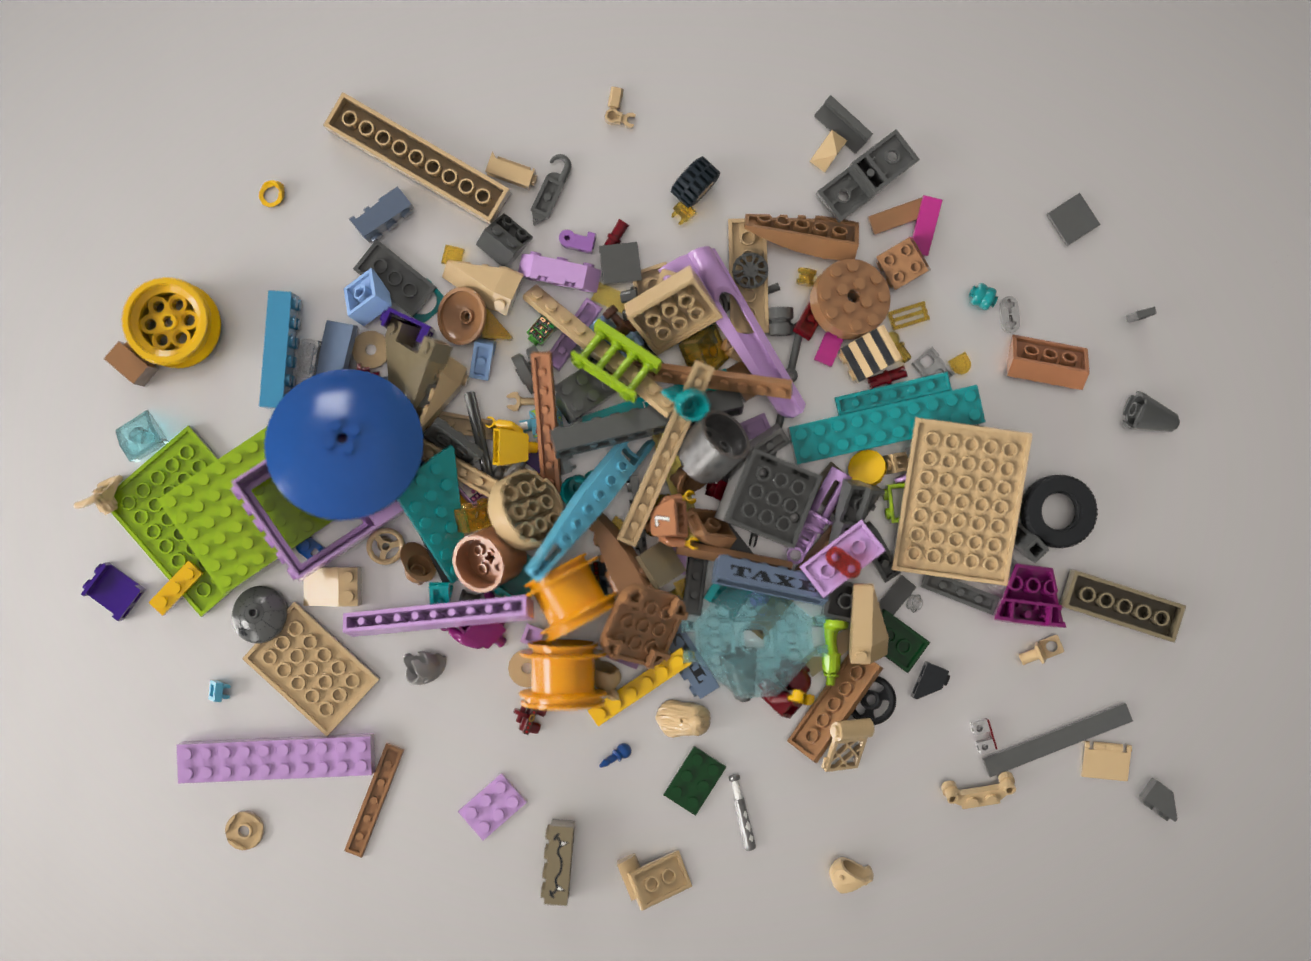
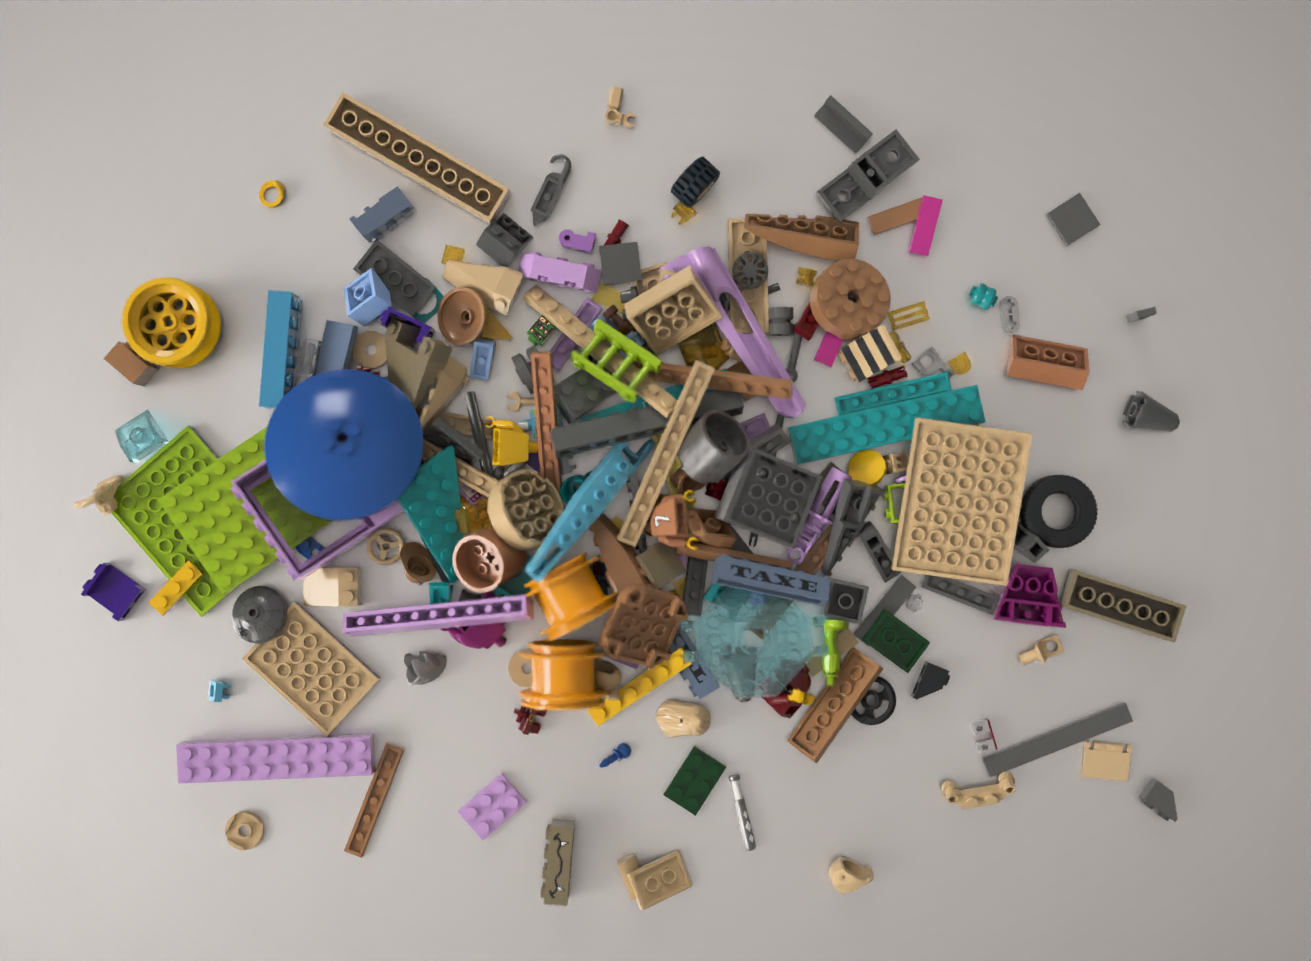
(511, 172): tan window -> none
(531, 634): lavender tile -> none
(689, 403): teal hair -> none
(828, 151): tan slope -> none
(844, 561): clear red plate -> none
(849, 733): tan piece -> none
(857, 542): lavender plate -> none
(867, 629): tan wedge -> none
(902, 263): medium nougat brick -> none

